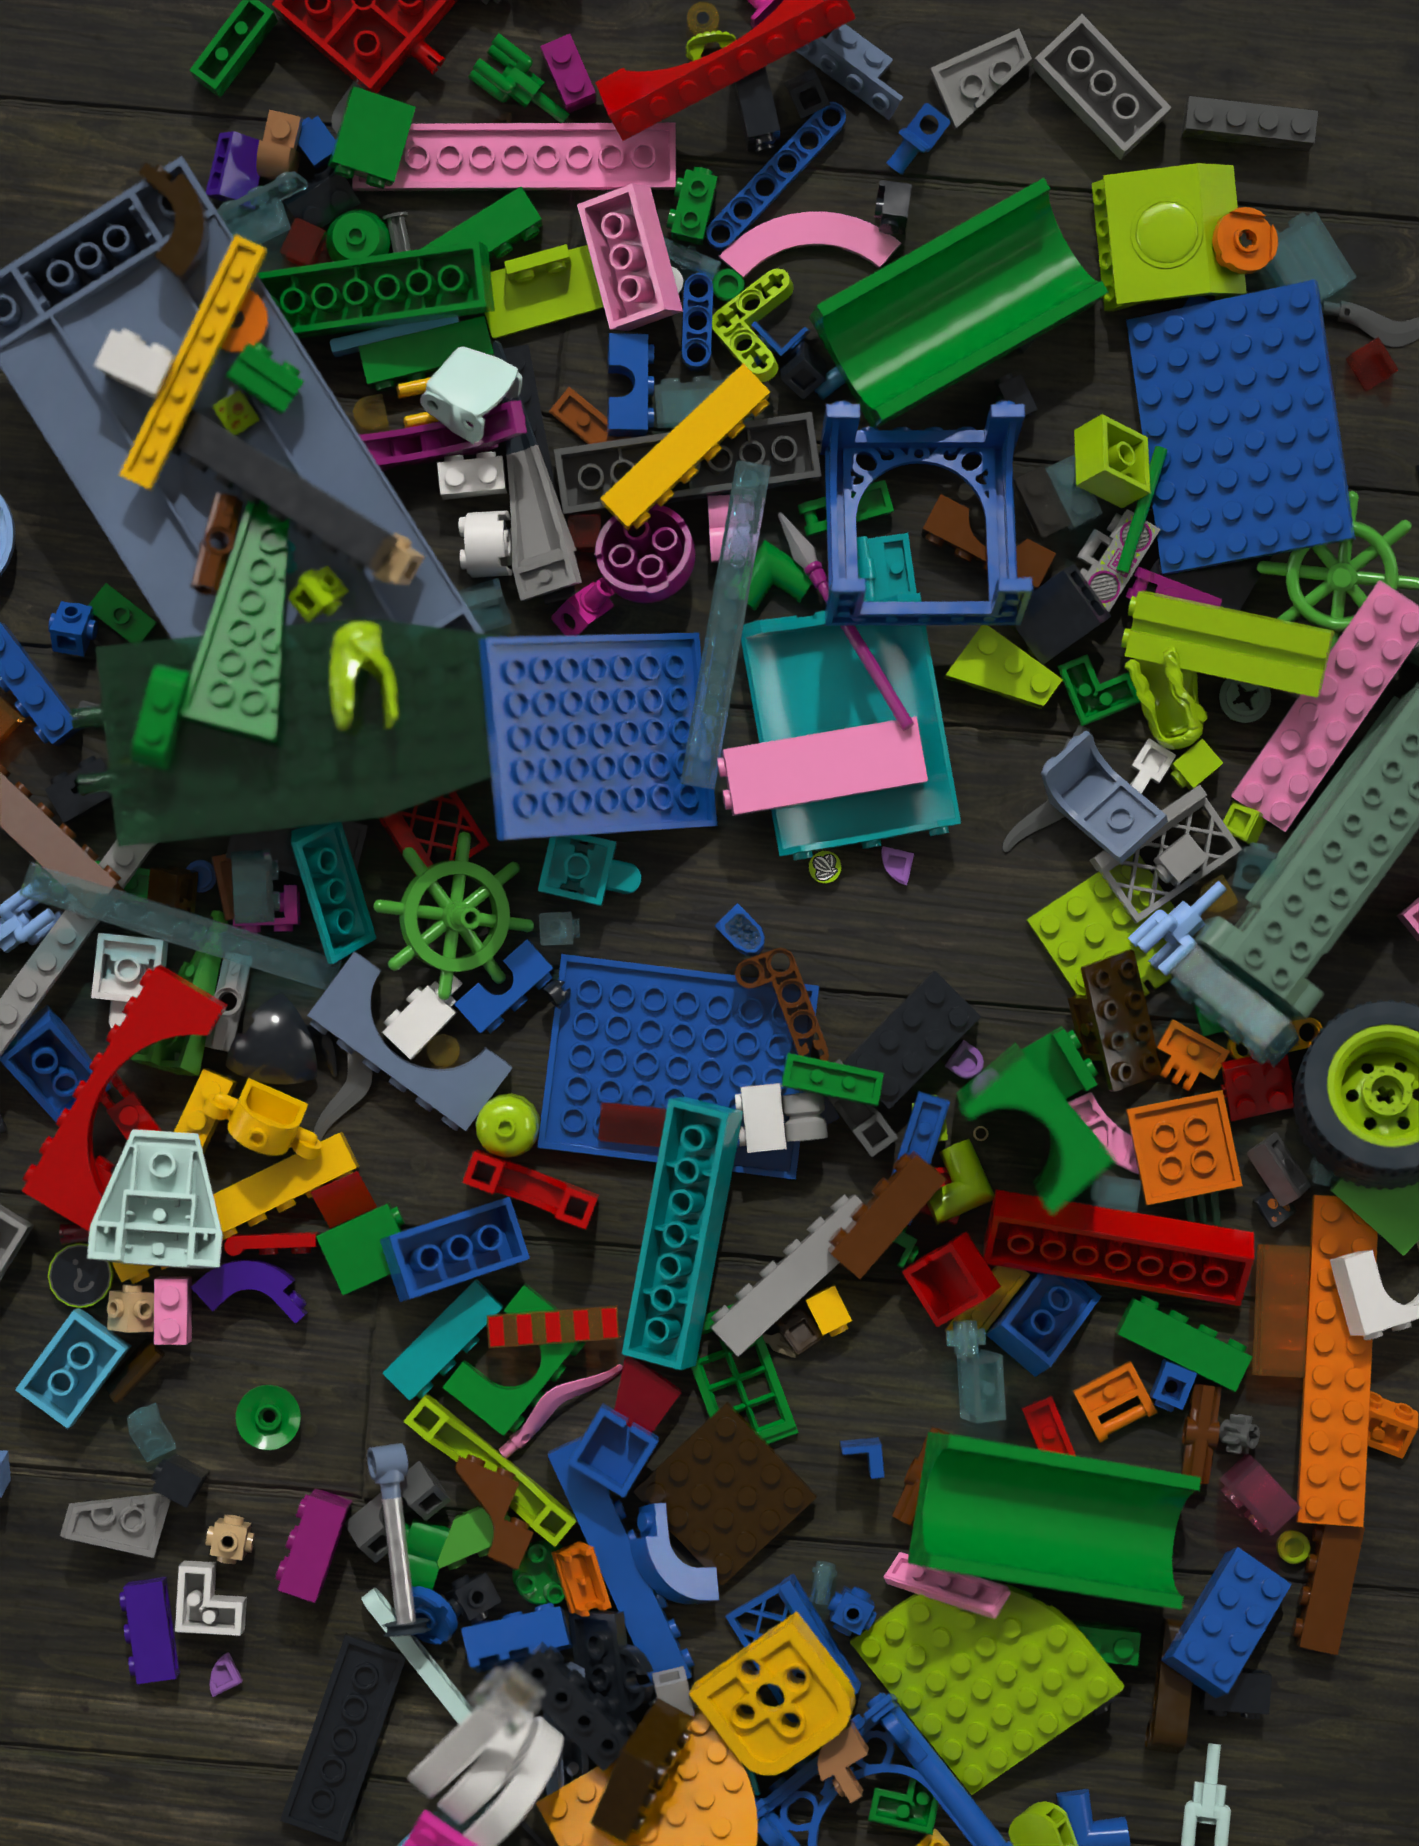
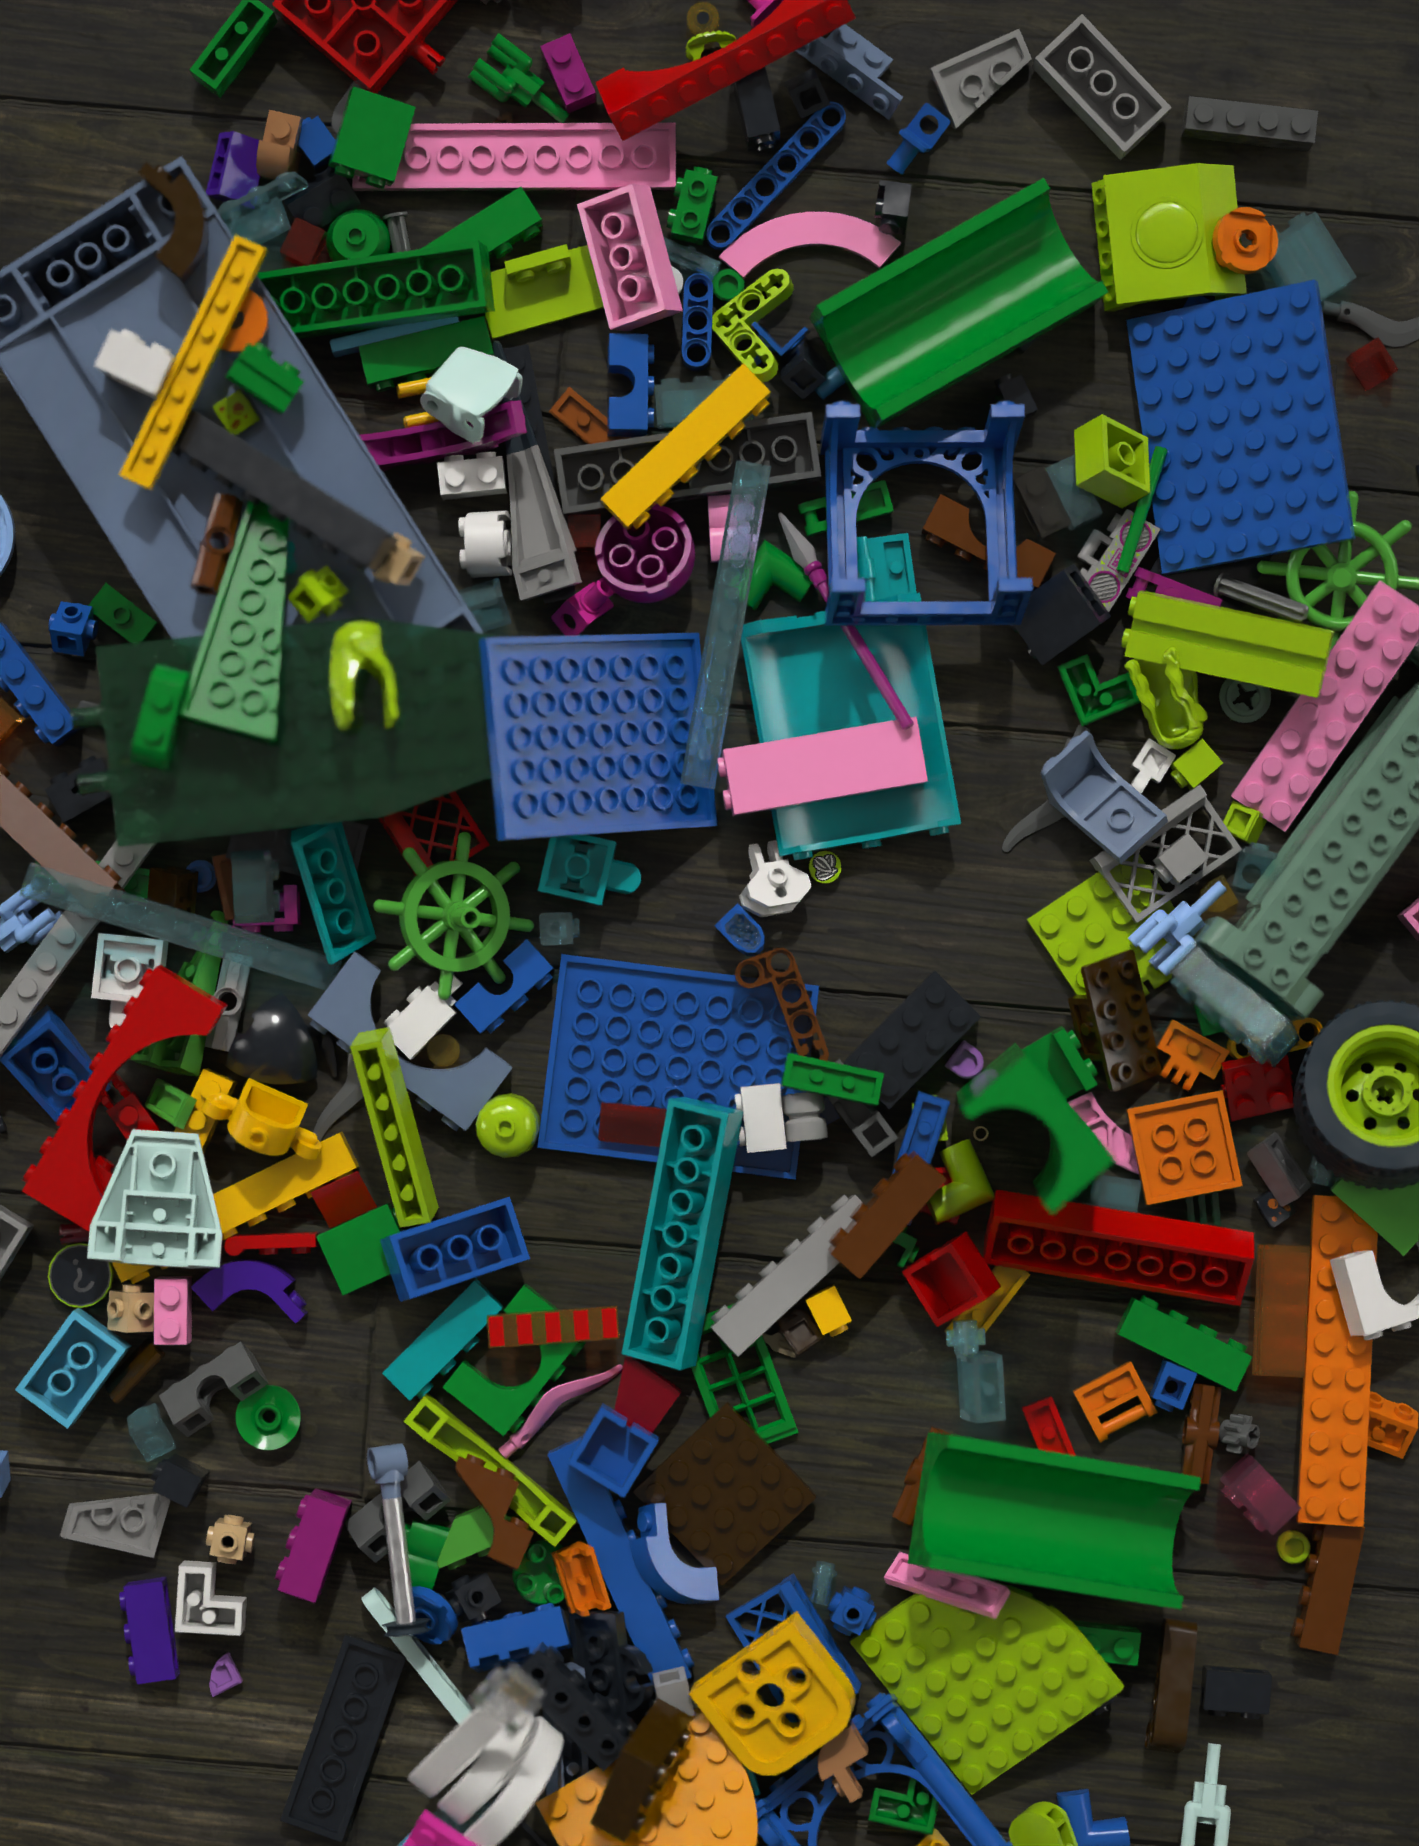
(170, 1103): none -> bright green tile
(189, 1399): none -> dark grey arch
(371, 412): clear yellow tile -> none
(394, 1127): none -> lime brick
(533, 1187): red arch -> none
(556, 994): black hinge -> none
(773, 885): none -> white hinge
(872, 1447): blue panel -> none
(897, 863): medium lavender tile -> none
(1003, 669): lime wedge -> none
(1043, 1320): blue slope -> none
(1226, 1622): blue brick -> none
(1260, 598): none -> dark grey axle

